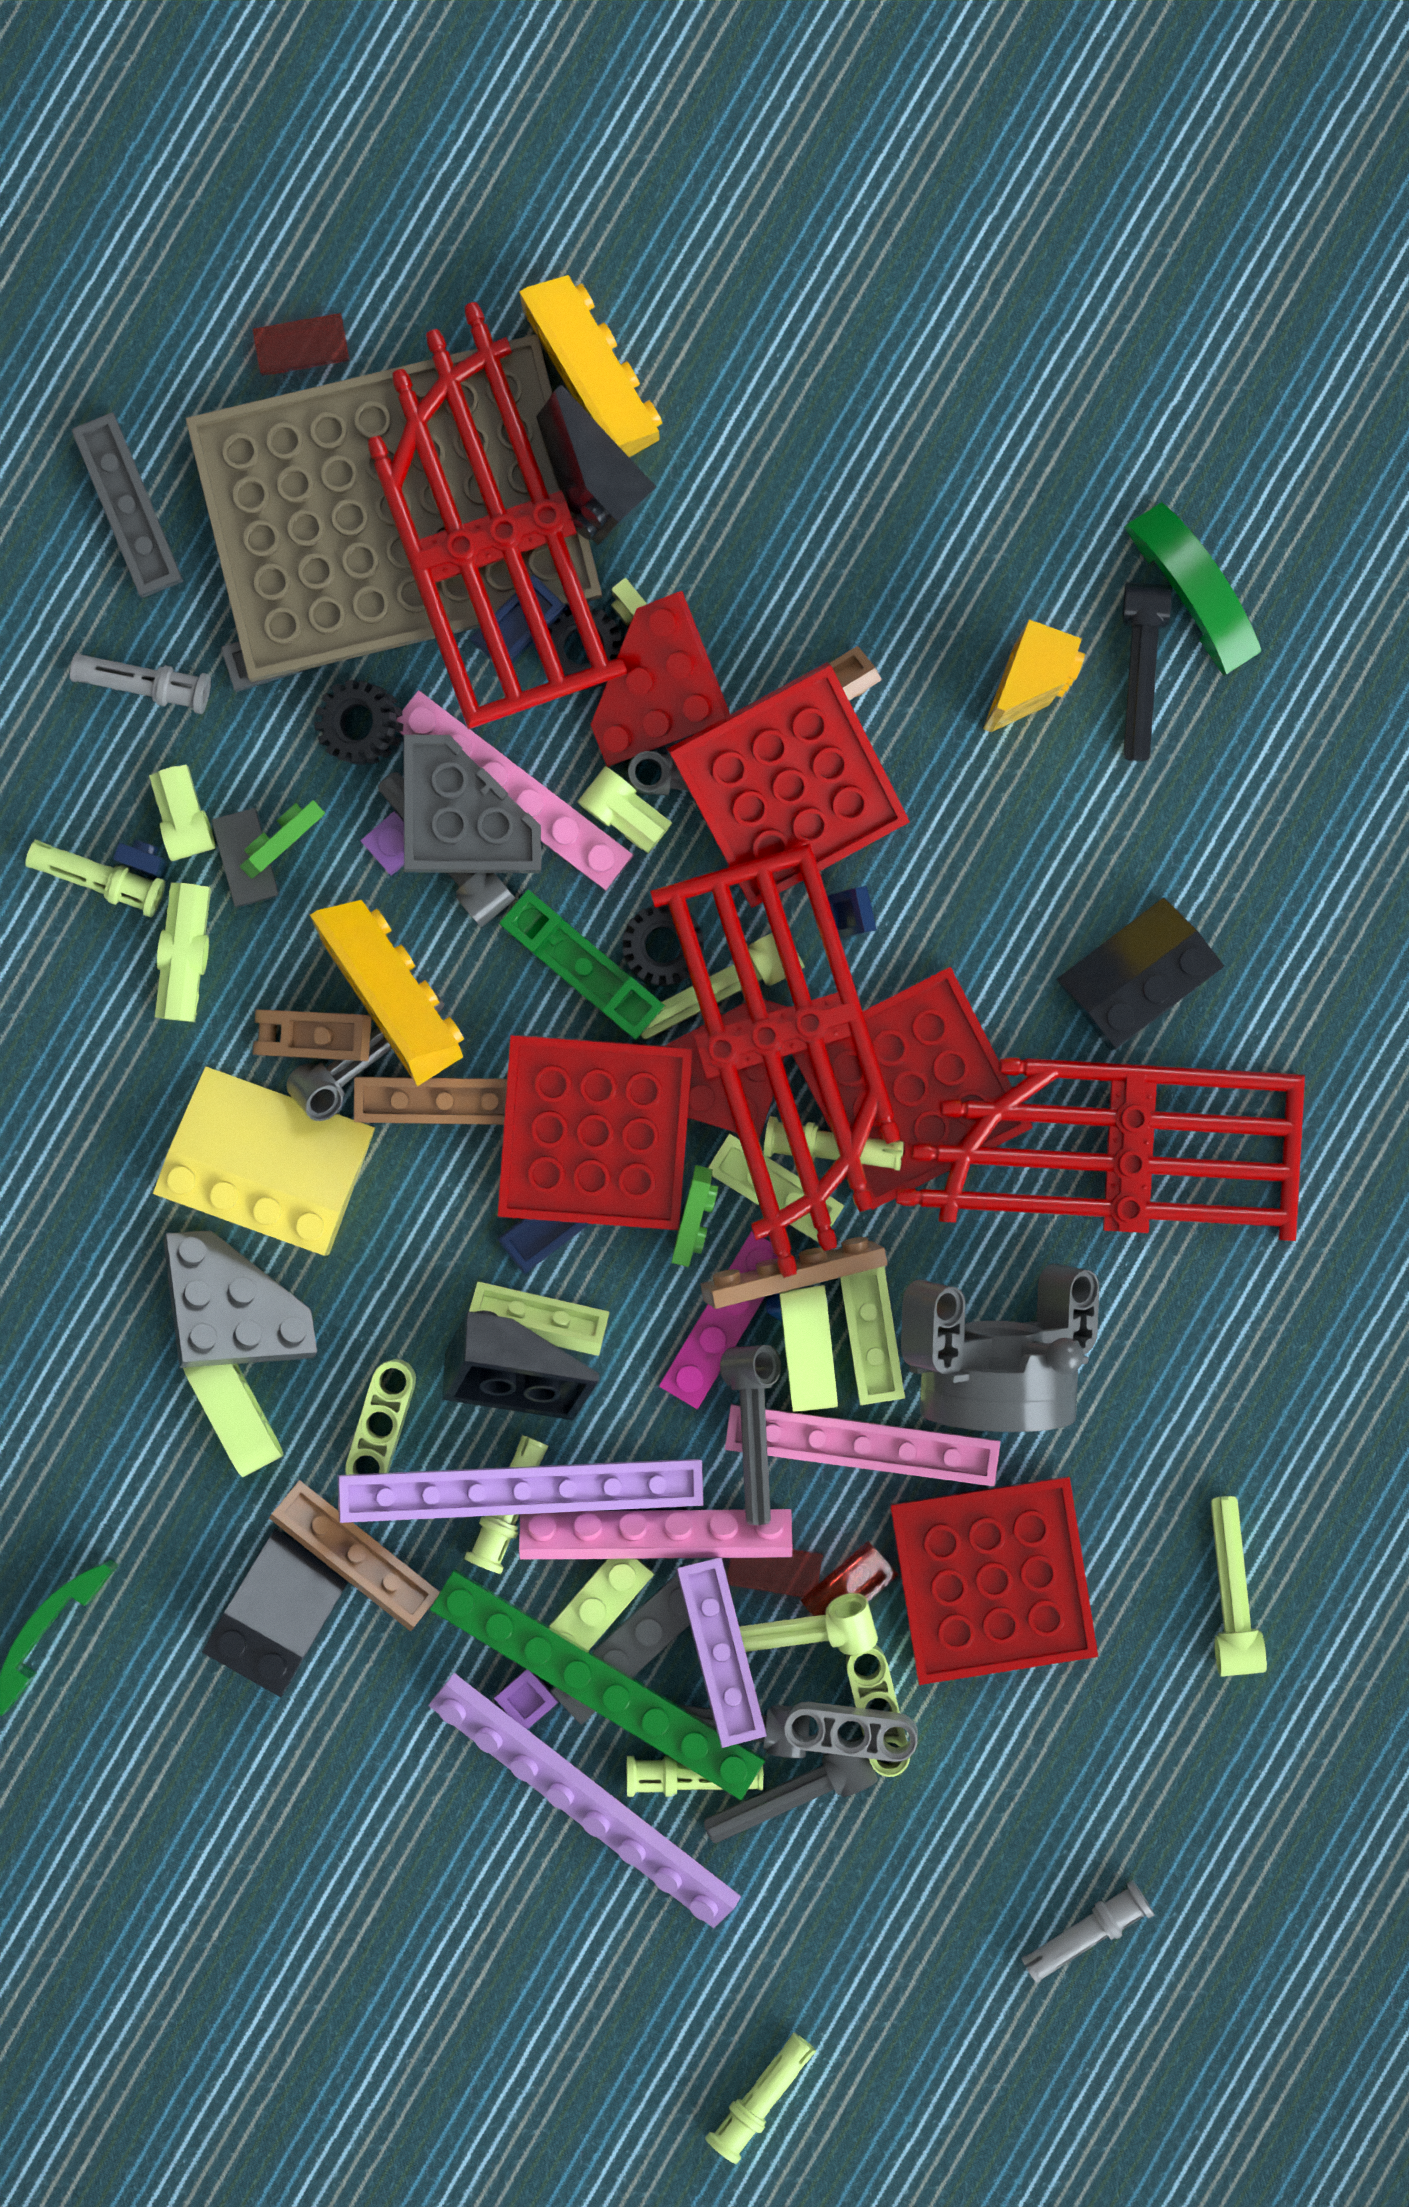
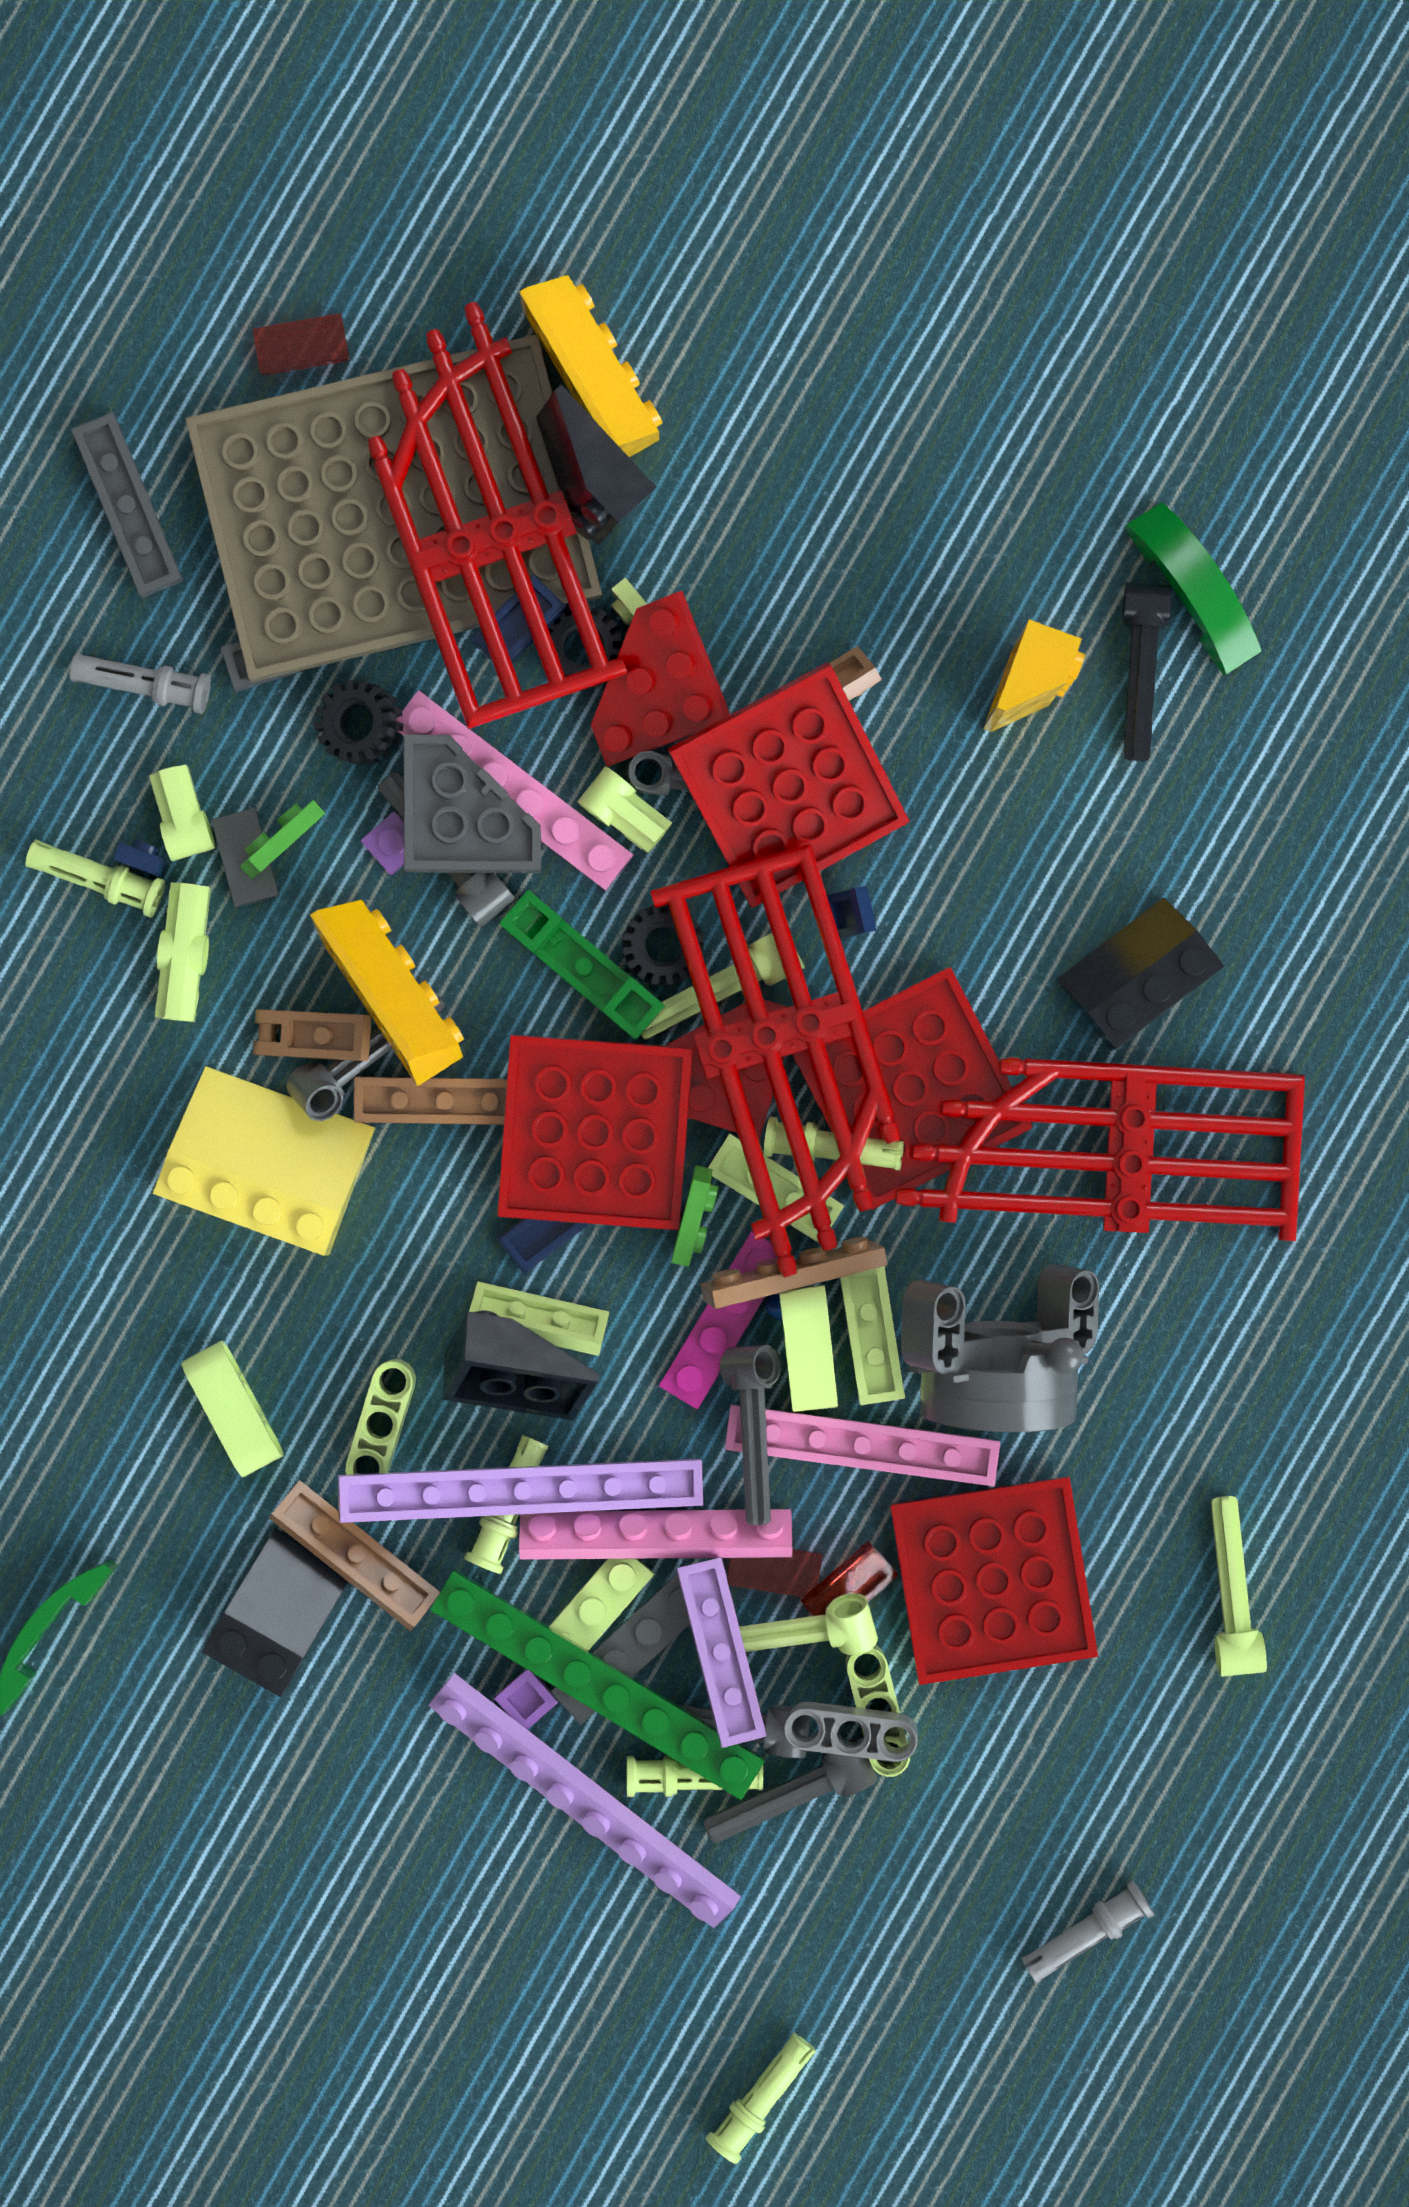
(230, 1307): plate -> none

